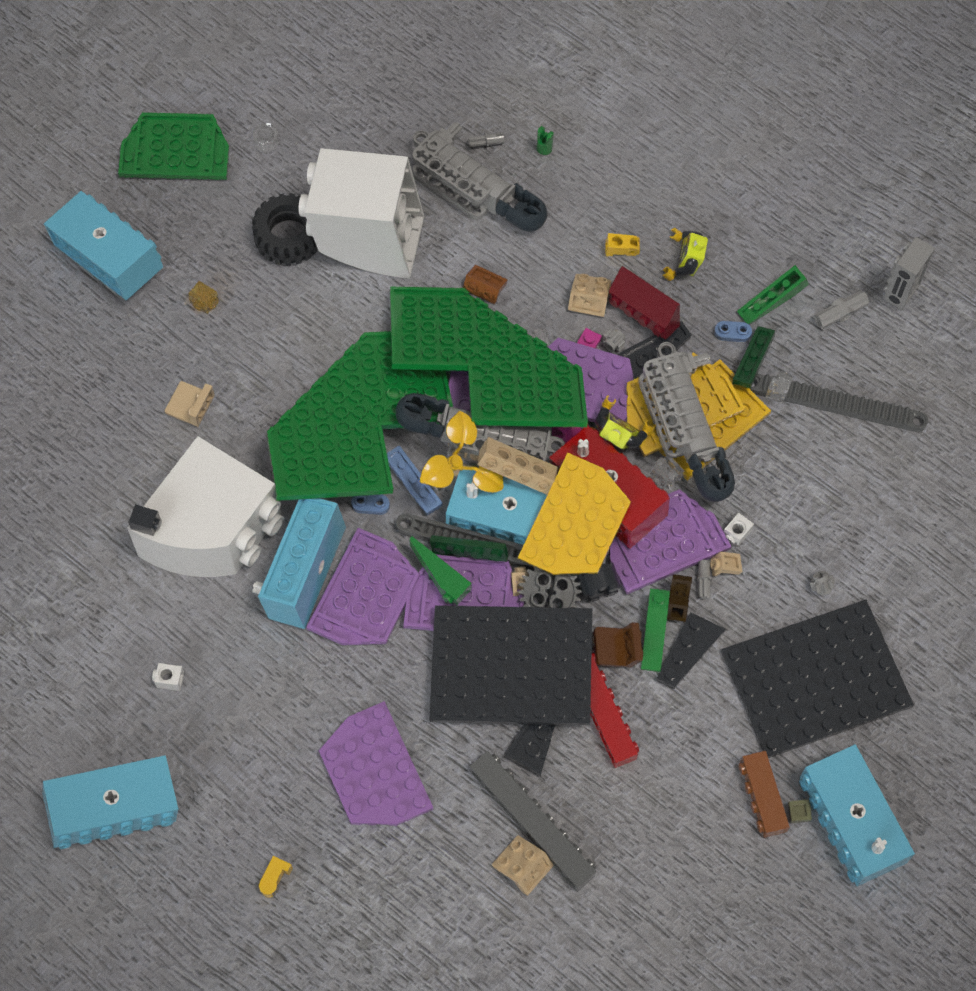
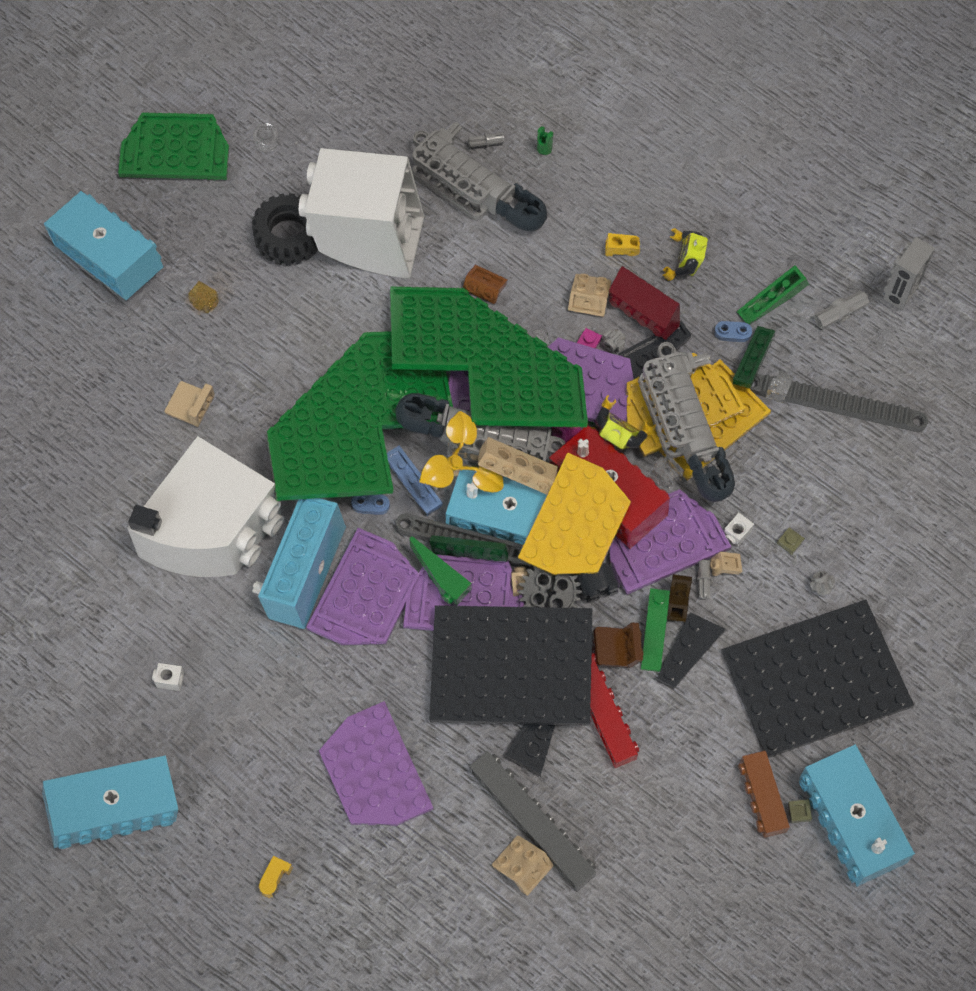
(790, 541): none -> olive plate

